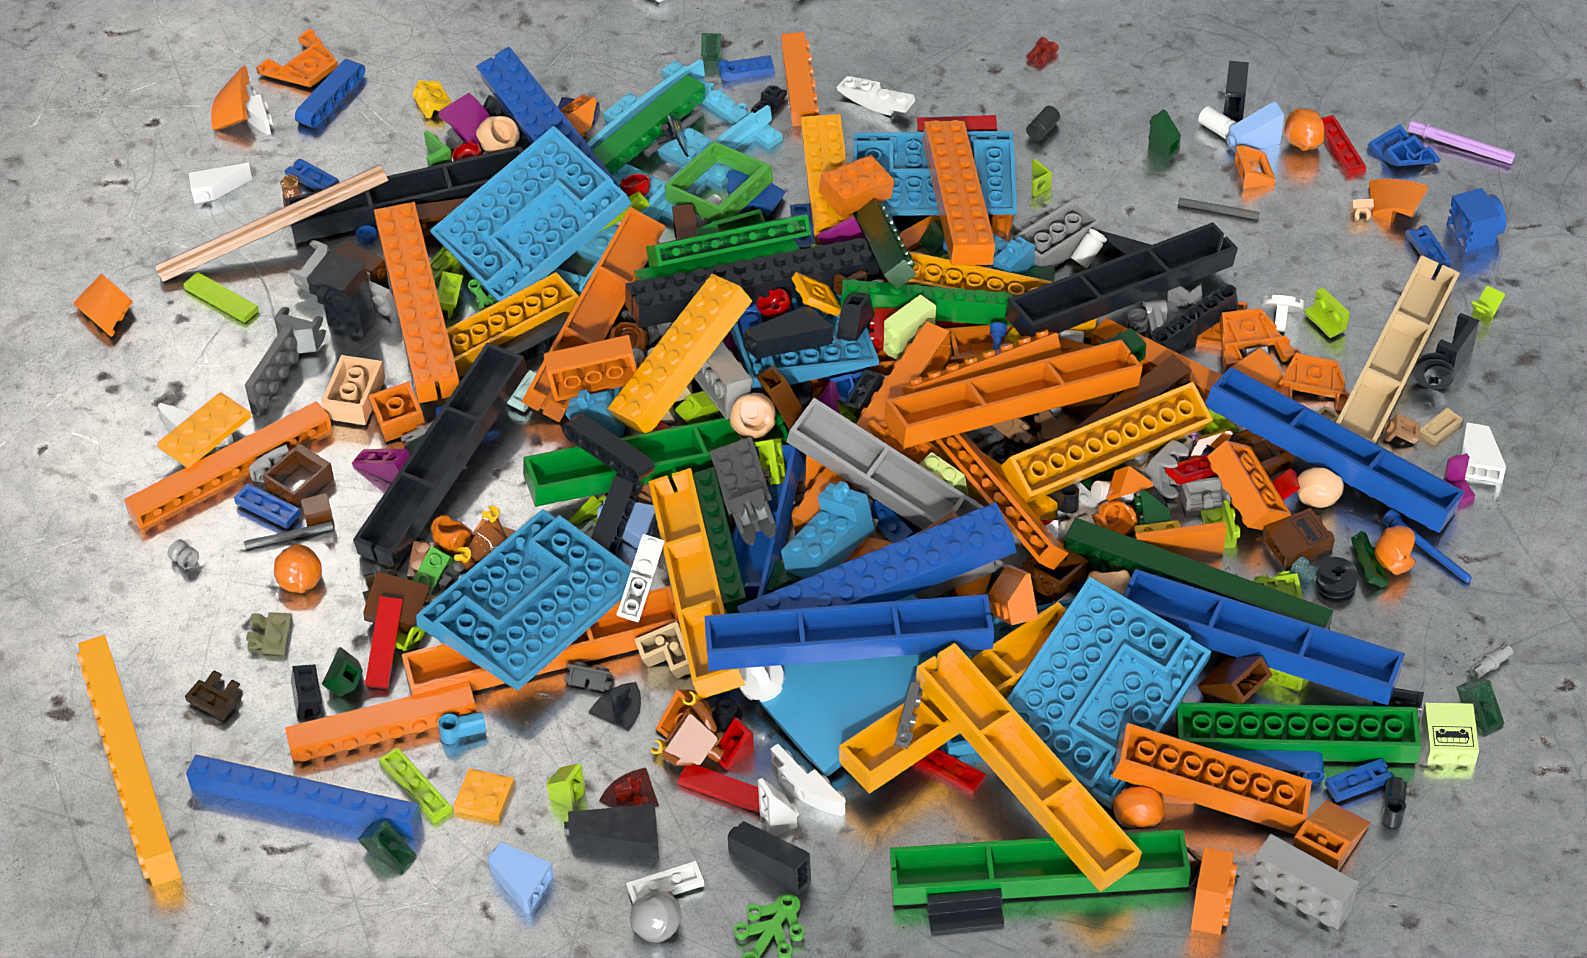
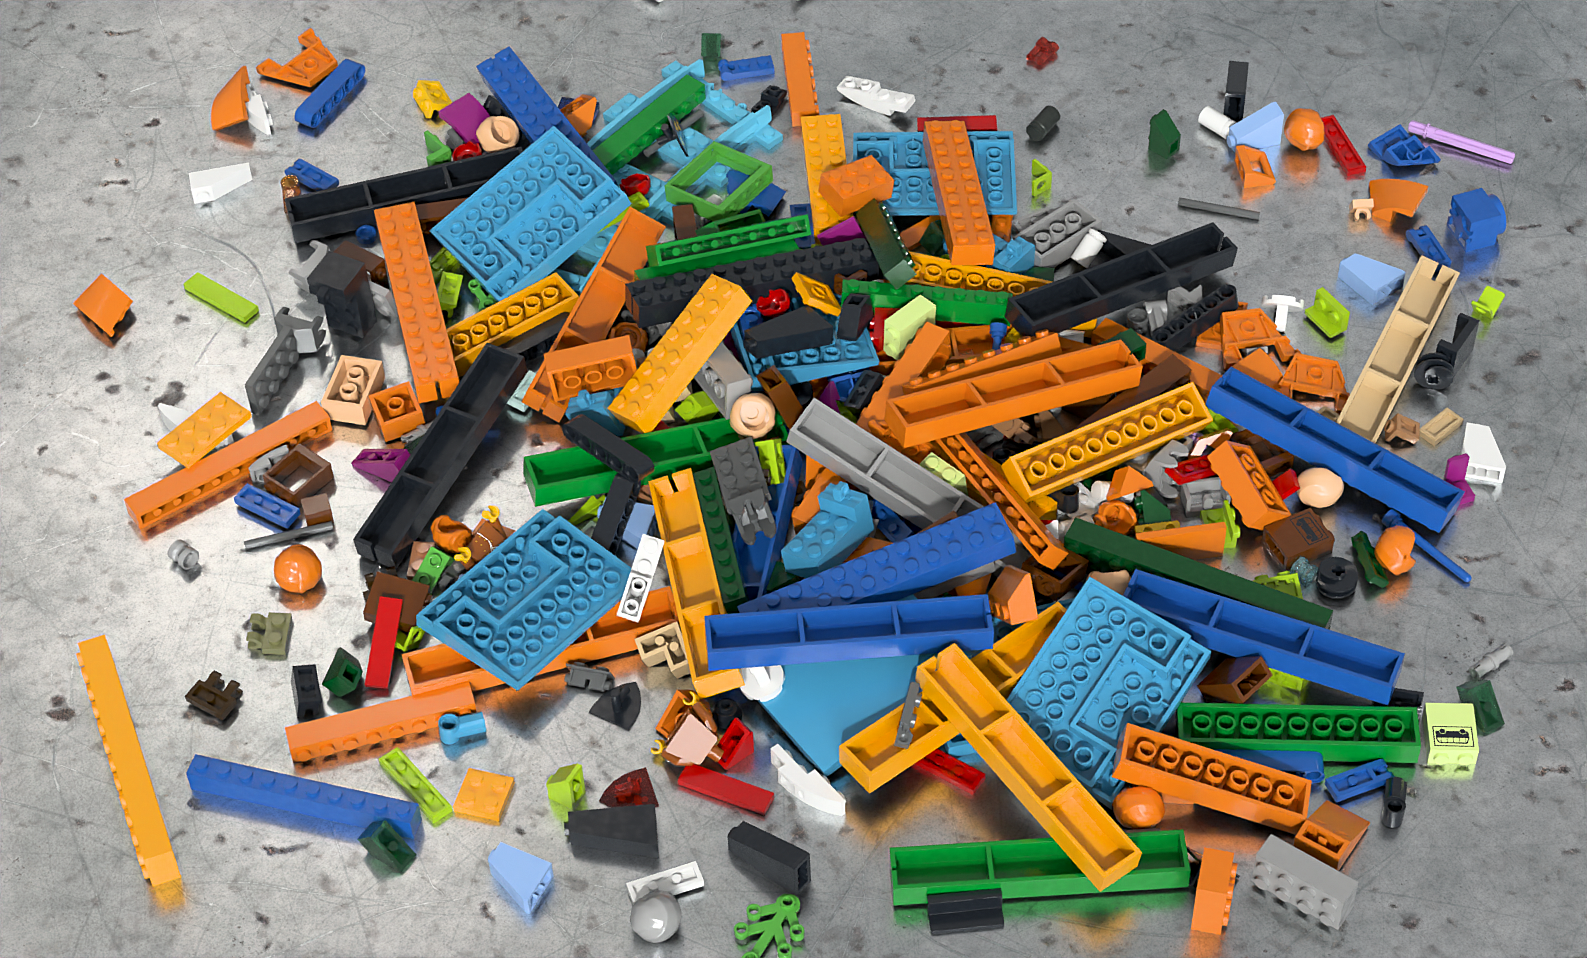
(271, 223): axle -> none
(775, 810): white slope -> none
(1370, 277): none -> light blue slope

